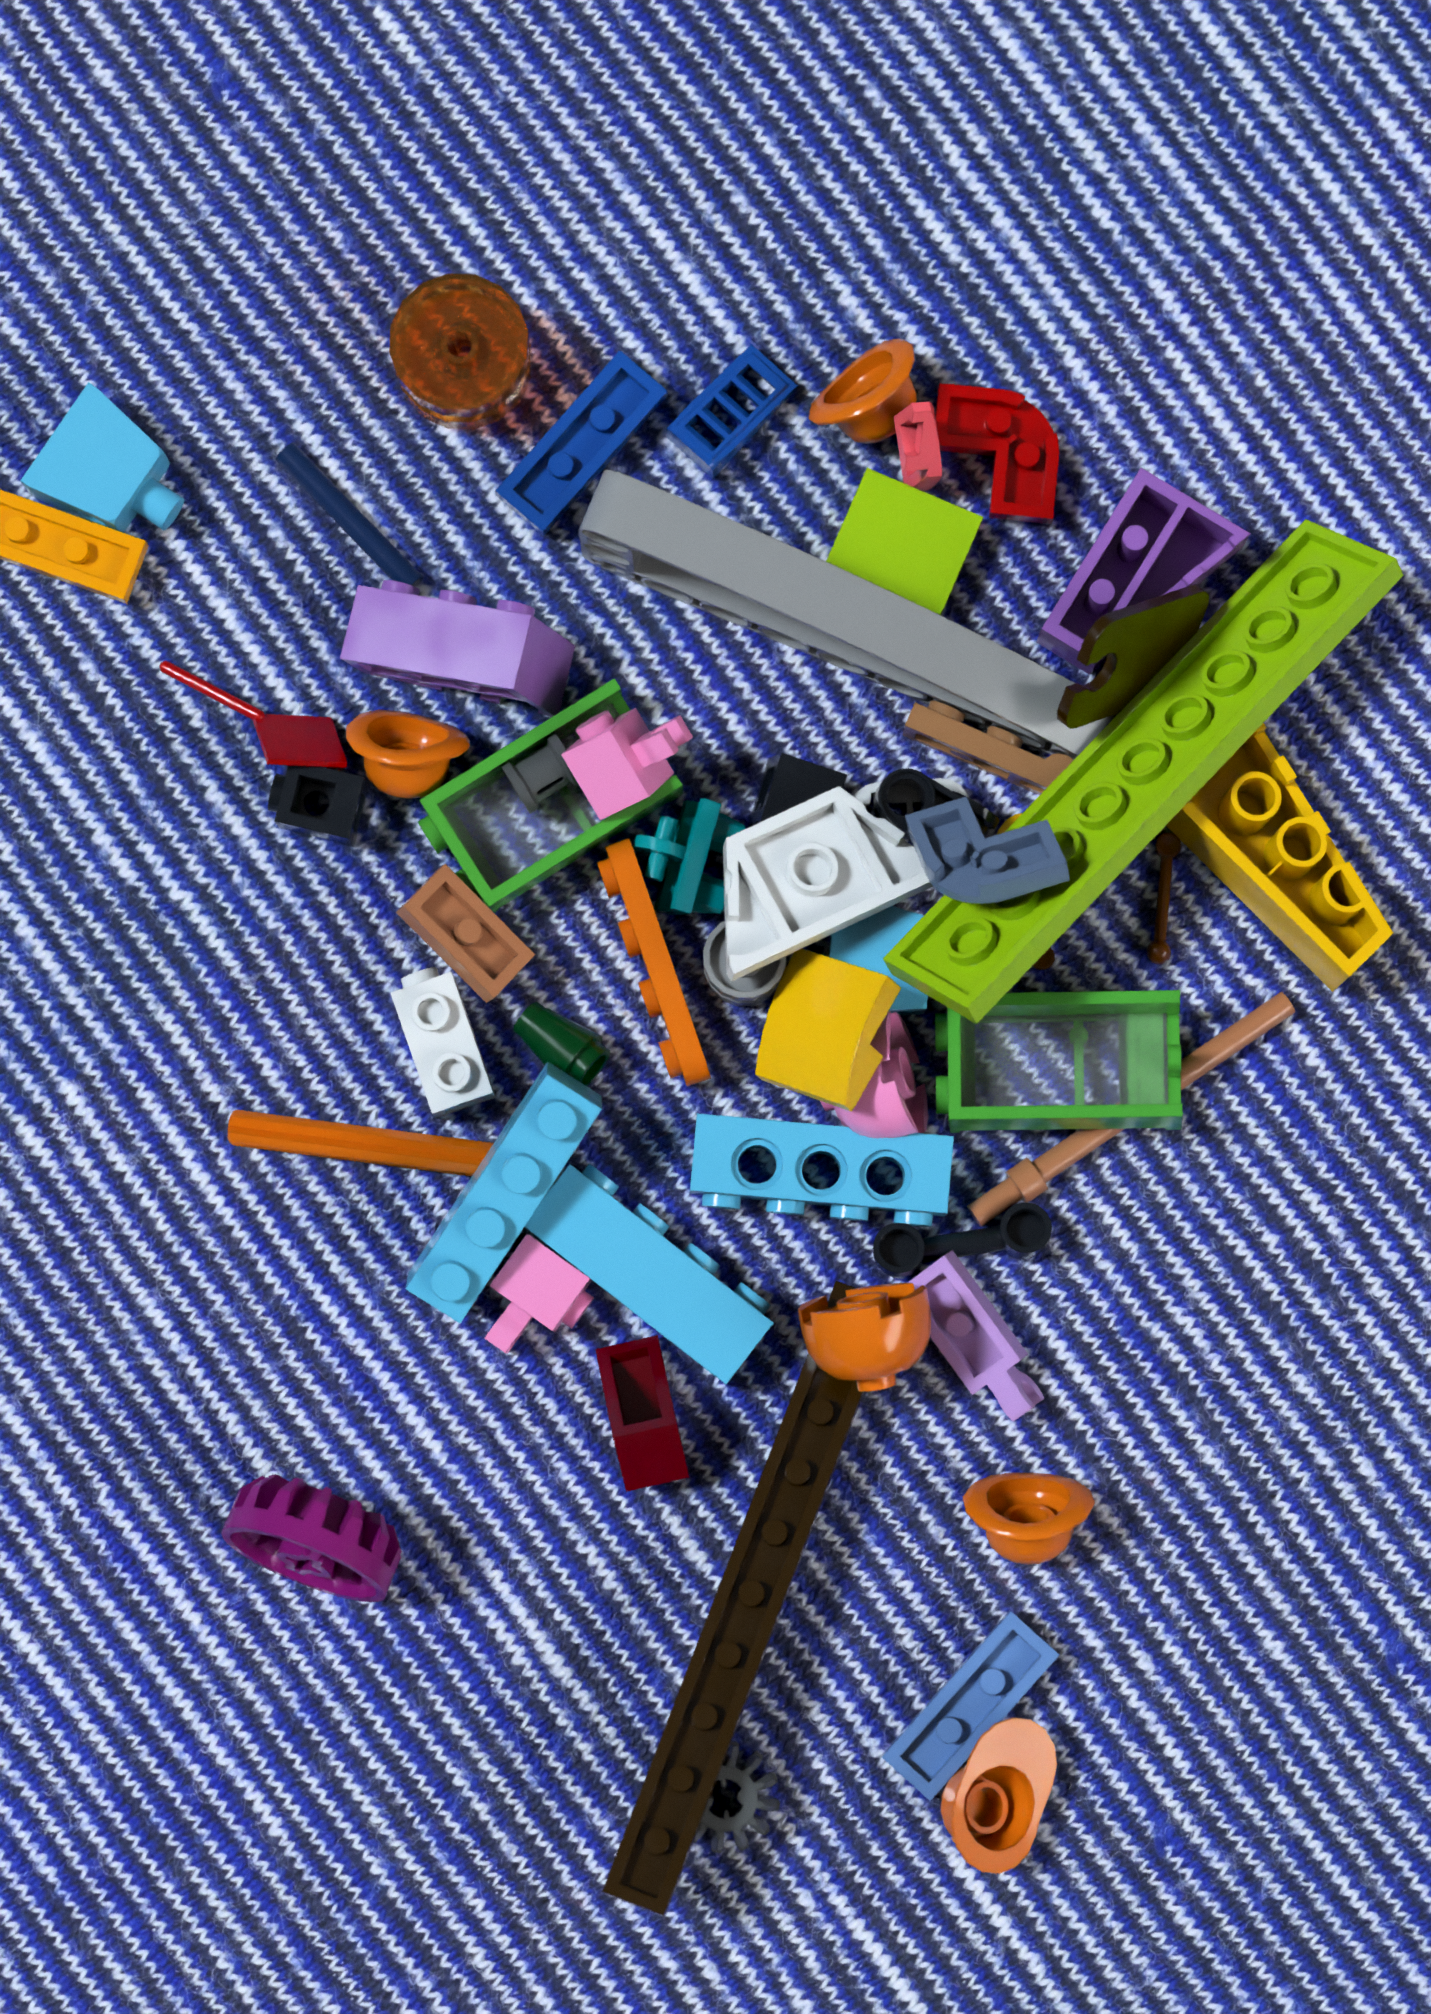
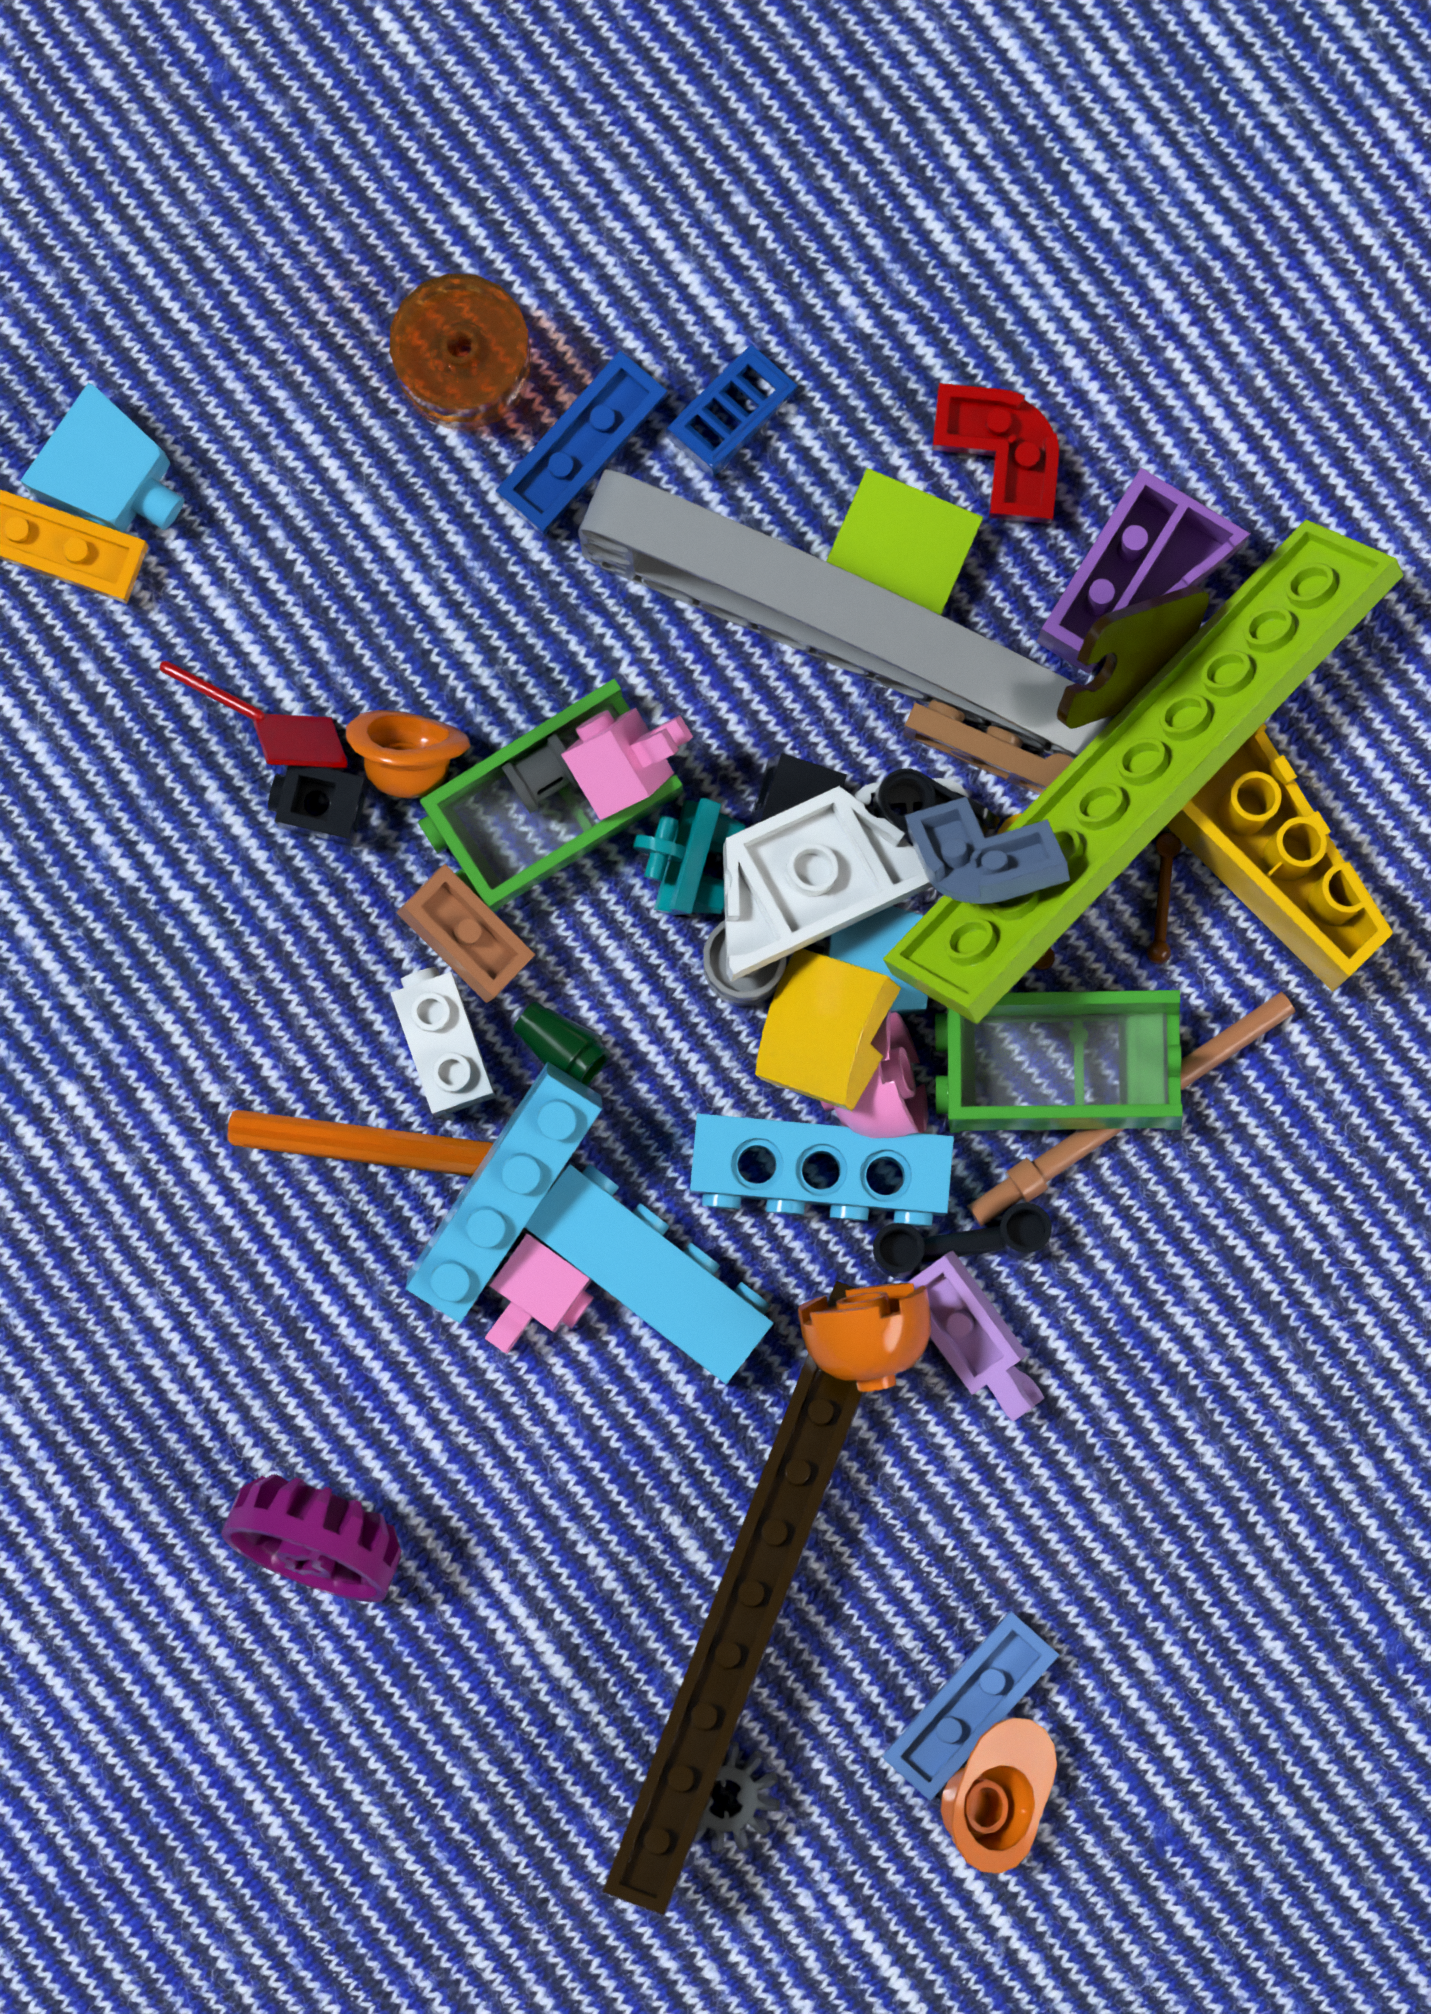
(347, 516): dark blue bar -> none
(457, 645): medium lavender wedge -> none
(641, 1413): dark red slope -> none
(644, 937): orange plate -> none
(869, 393): orange hat -> none
(918, 445): coral slope -> none
(1028, 1514): orange hat -> none

